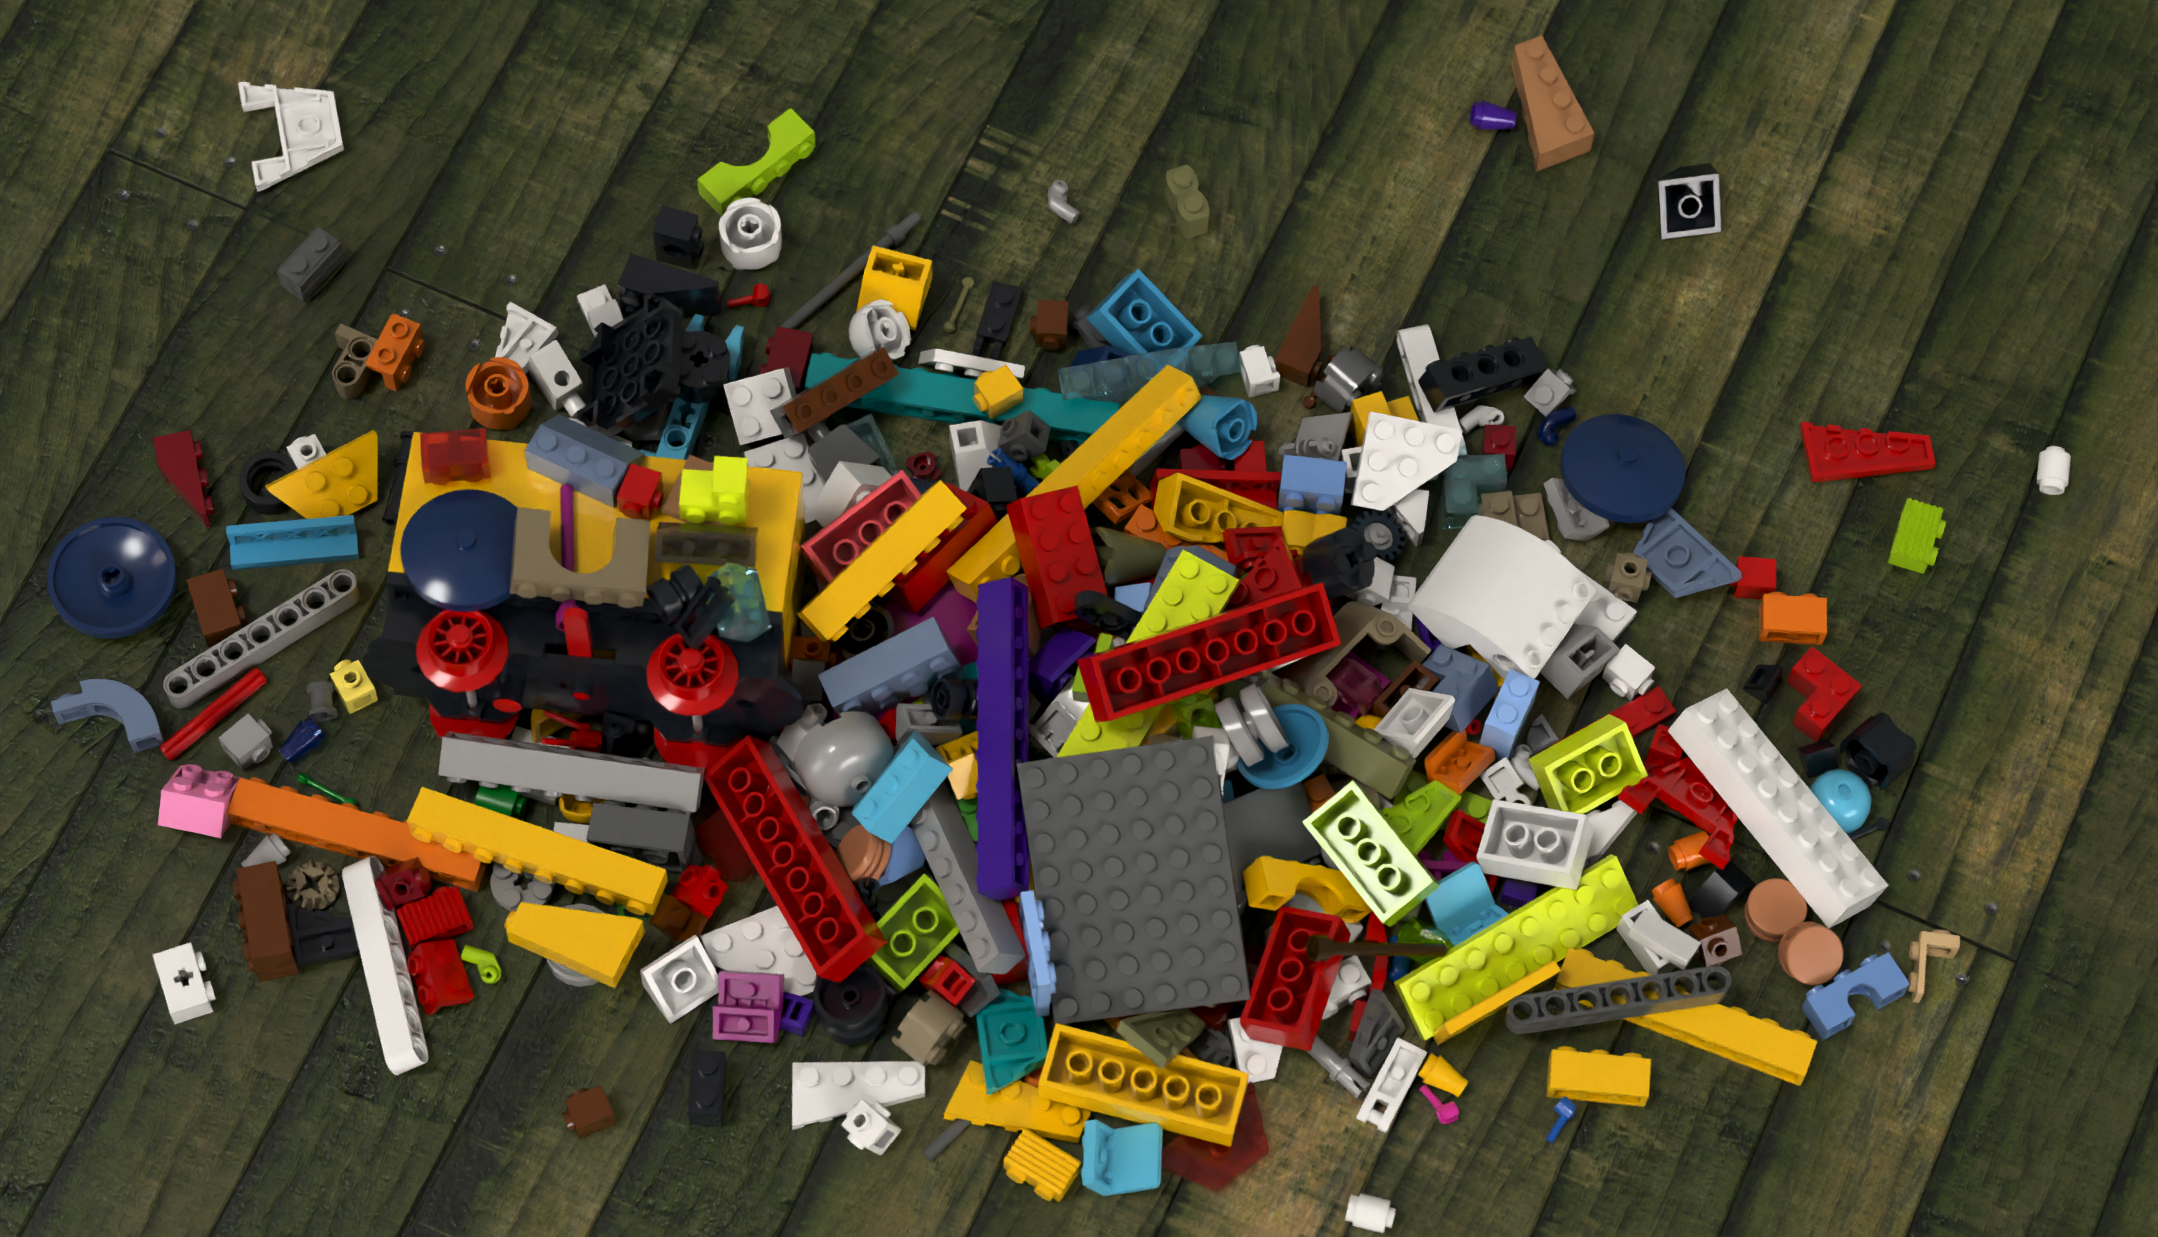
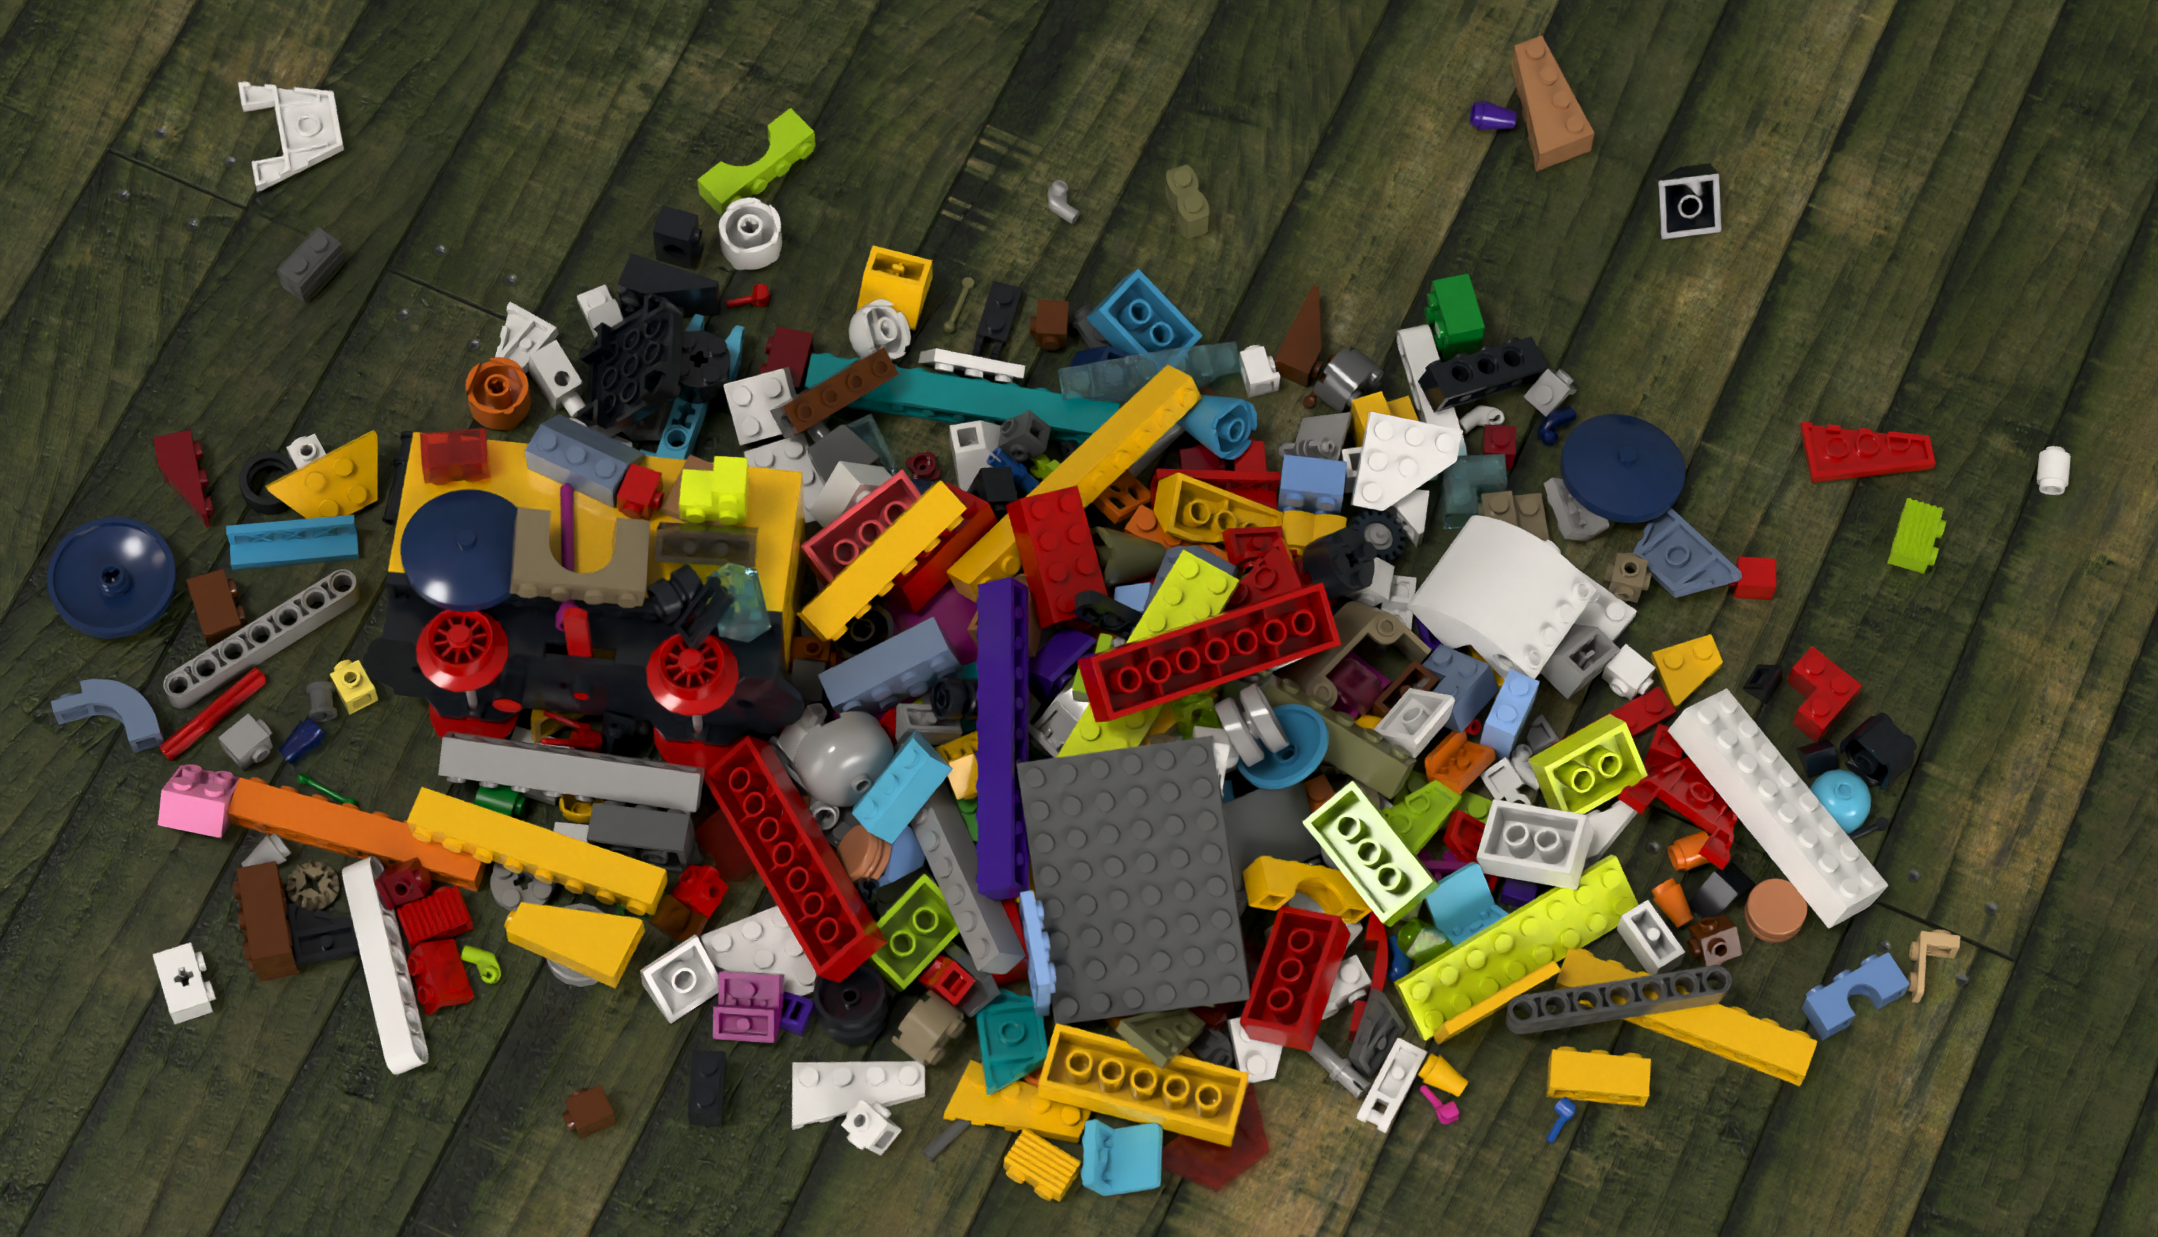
(349, 365): dark tan tile -> none
(396, 350): orange bracket -> none
(893, 236): dark grey bar -> none
(997, 391): yellow brick -> none
(1322, 948): dark brown piece -> none
(1370, 1212): white brick -> none
(1454, 316): none -> green brick
(1663, 939): white slope -> none
(1686, 667): none -> yellow wing
(1792, 618): orange brick -> none
(1810, 953): nougat head -> none

